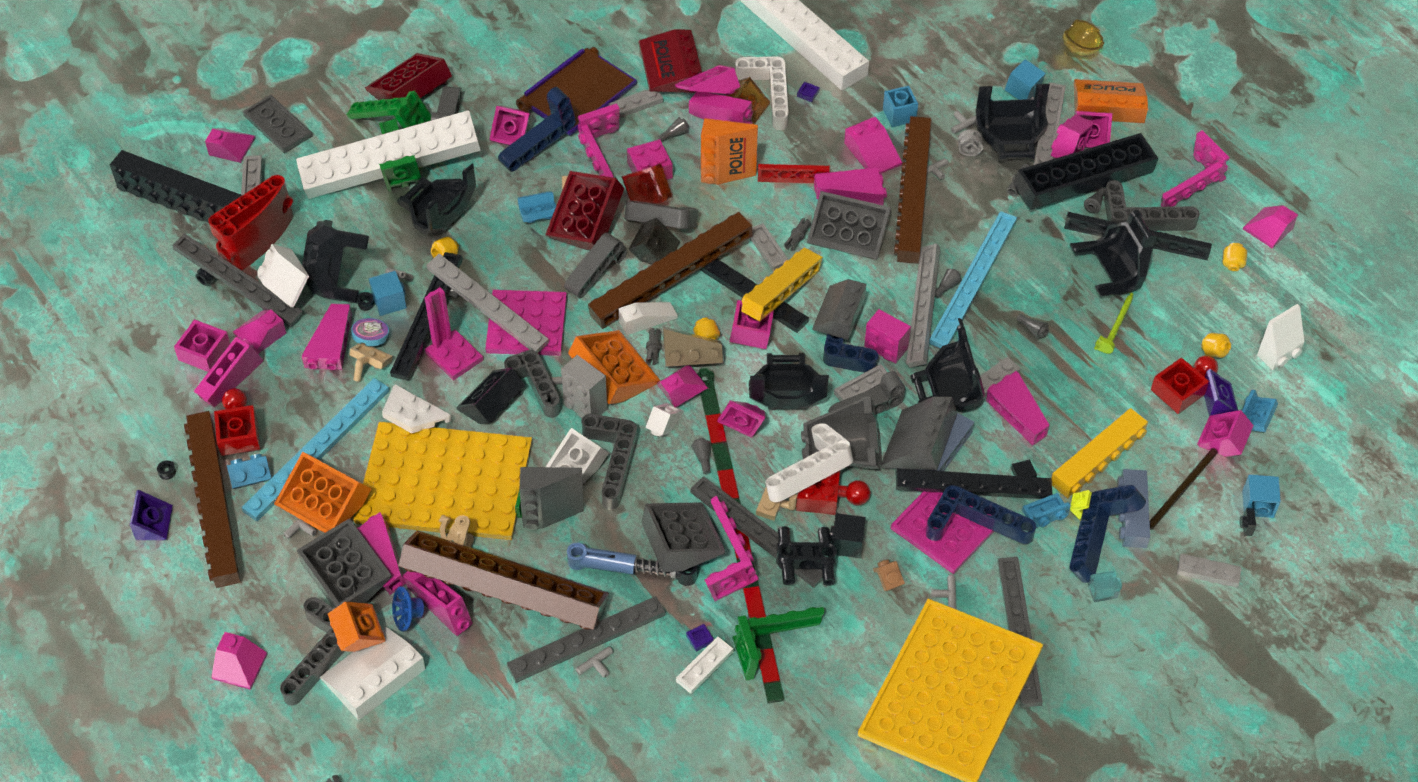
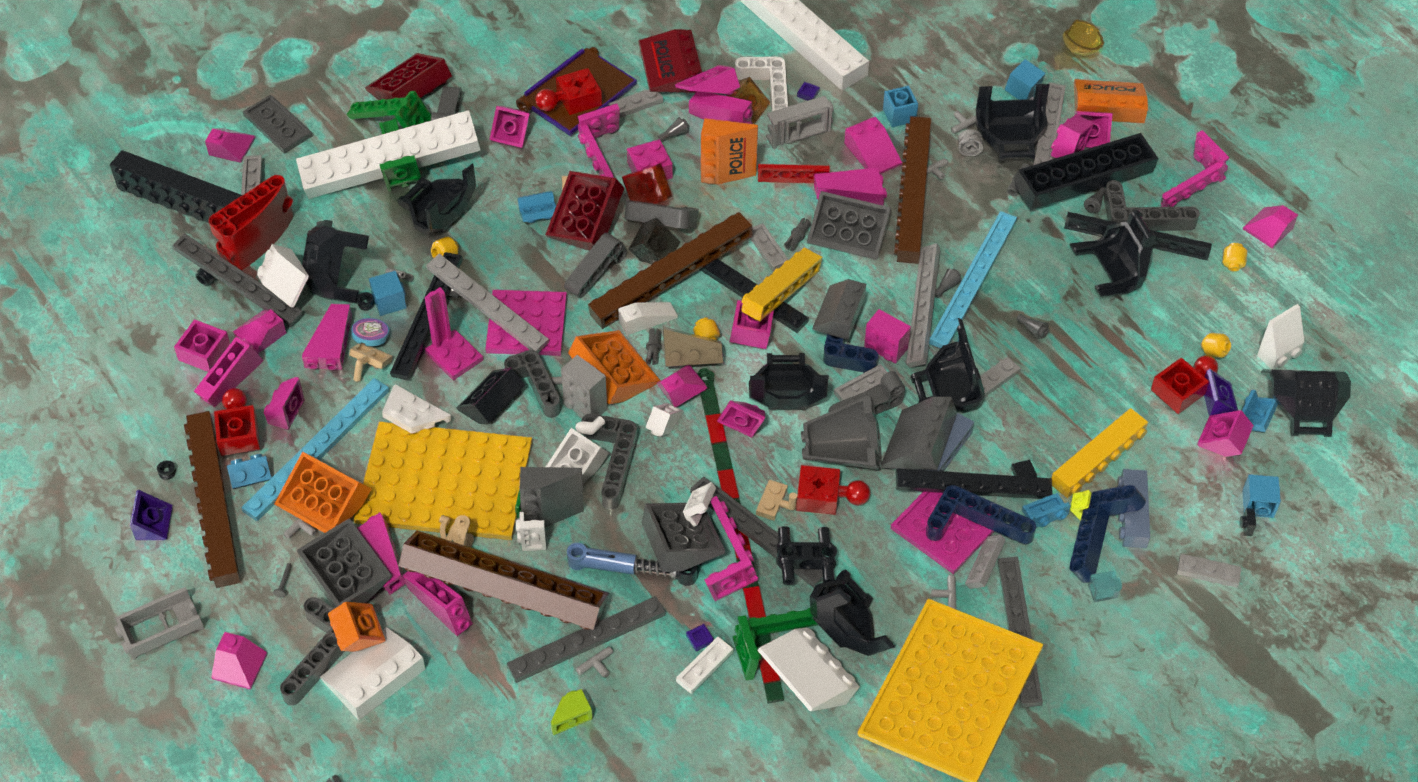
(183, 609): none -> light grey door
(280, 592): none -> dark grey pin
(285, 404): none -> dark pink slope
(408, 608): blue wheel -> none
(531, 534): none -> white bracket
(543, 134): dark blue beam -> none
(571, 712): none -> lime slope
(575, 90): none -> red brick
(590, 427): none -> white arm
(698, 503): none -> white bracket
(702, 450): dark grey cone -> none
(780, 119): none -> light grey door
(810, 670): none -> white slope
(832, 456): white beam -> none
(847, 616): none -> black piece
(848, 535): black head -> none
(889, 574): medium nougat bracket -> none
(985, 562): none -> light grey plate
(1018, 407): dark pink slope -> none
(1106, 344): lime piece -> none
(1182, 488): dark brown piece -> none
(1310, 397): none -> black piece

